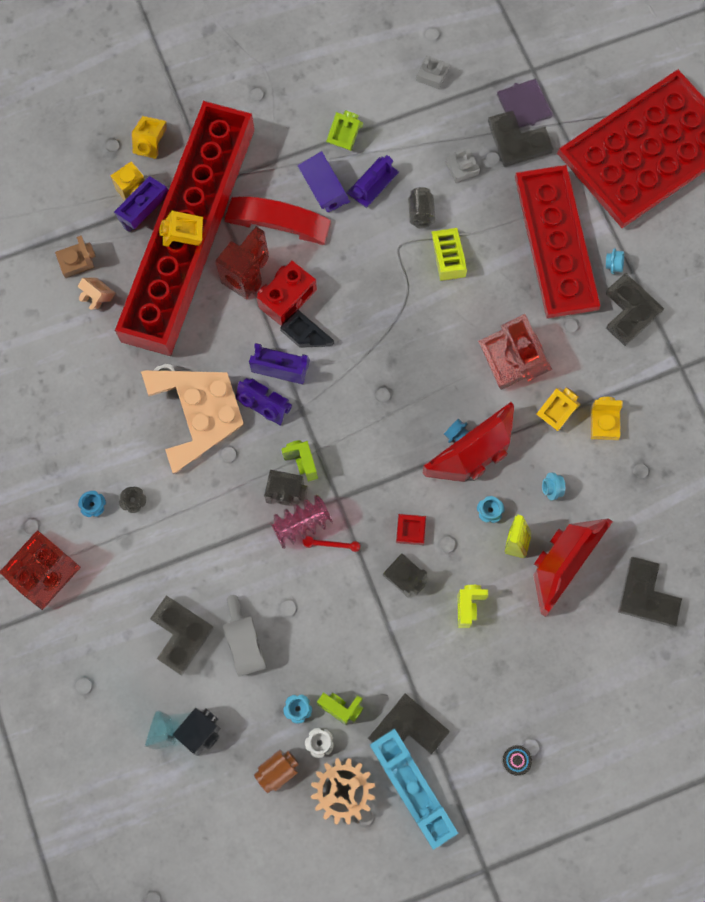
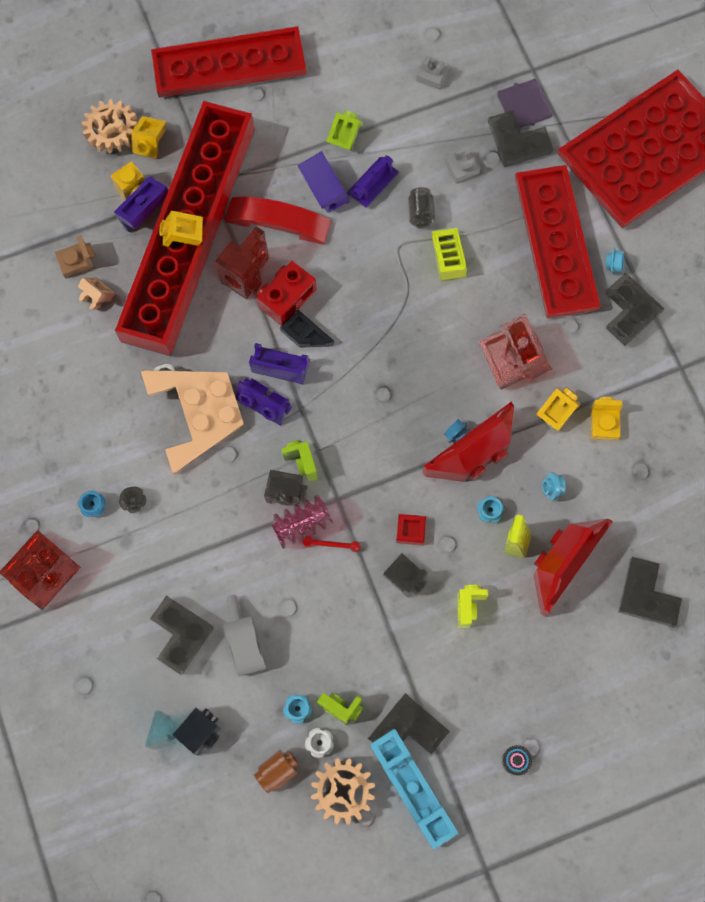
(109, 123): none -> light nougat gear
(228, 61): none -> red plate

